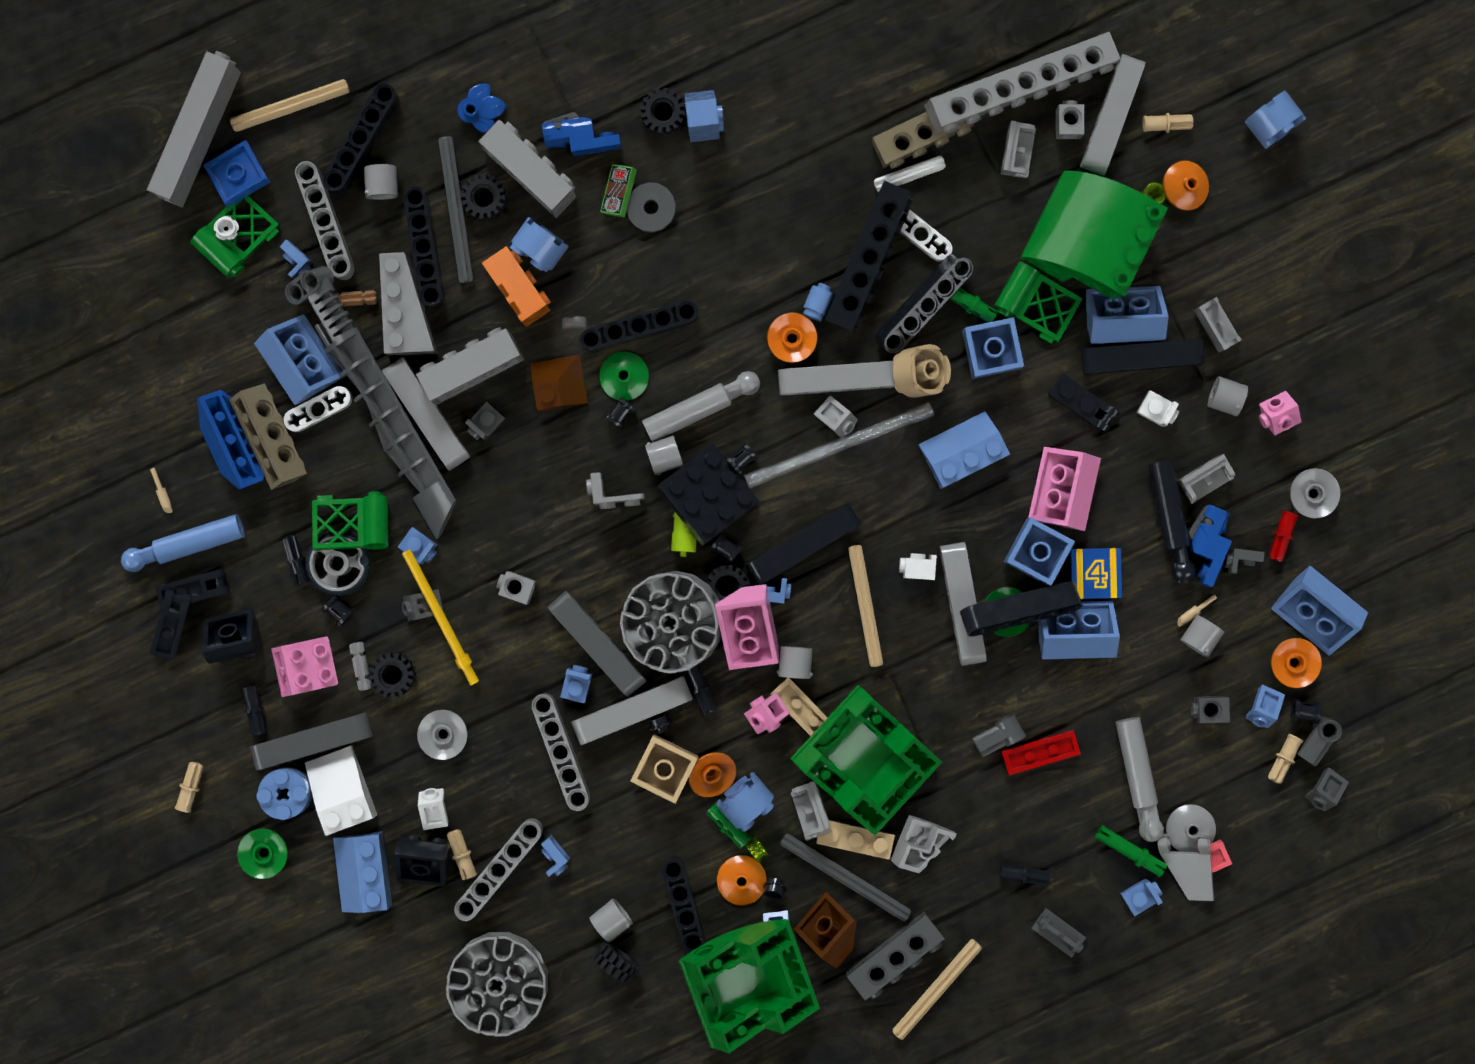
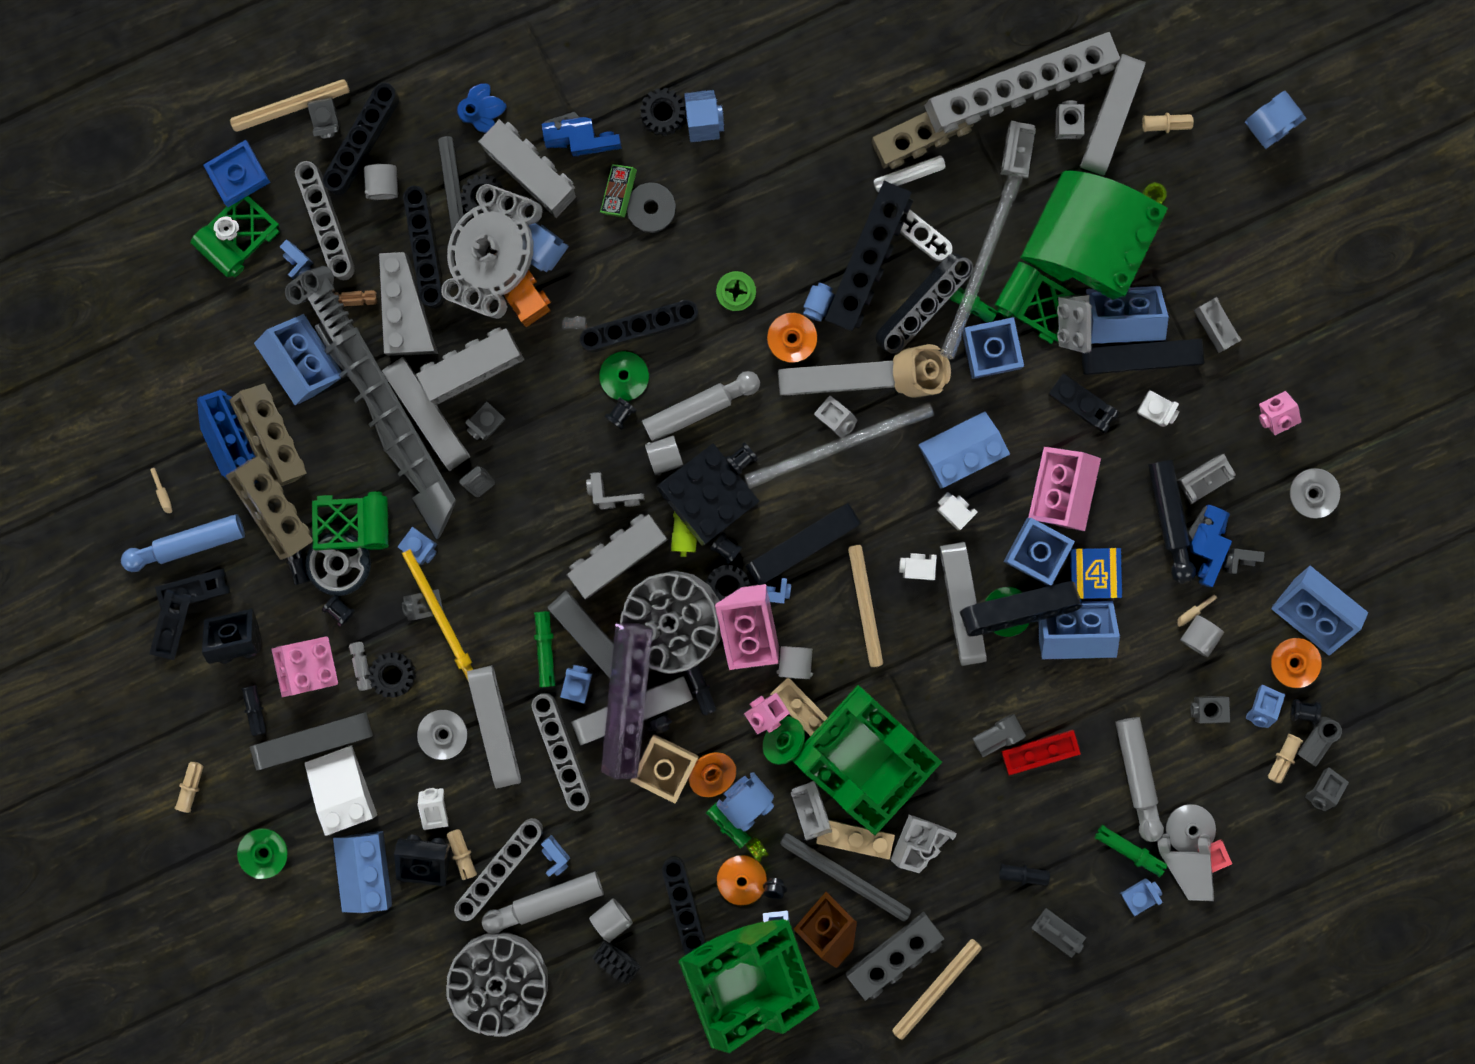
(194, 128): light grey brick -> none
(257, 504): none -> dark tan brick
(271, 792): medium blue brick -> none
(324, 117): none -> dark grey bracket
(331, 394): white beam -> none
(477, 481): none -> dark grey slope
(494, 726): none -> light grey beam
(505, 232): none -> light grey piece
(527, 587): light grey brick -> none
(543, 903): none -> light grey piece
(544, 648): none -> green pin
(558, 383): reddish brown slope -> none
(617, 556): none -> light grey brick
(626, 700): none -> clear purple brick
(728, 282): none -> bright green gear
(784, 742): none -> green dish
(954, 335): none -> clear piece
(955, 510): none -> white brick
(1075, 323): none -> light grey bracket
(1177, 188): orange dish -> none
(1227, 396): light grey piece -> none
(1283, 536): red axle -> none

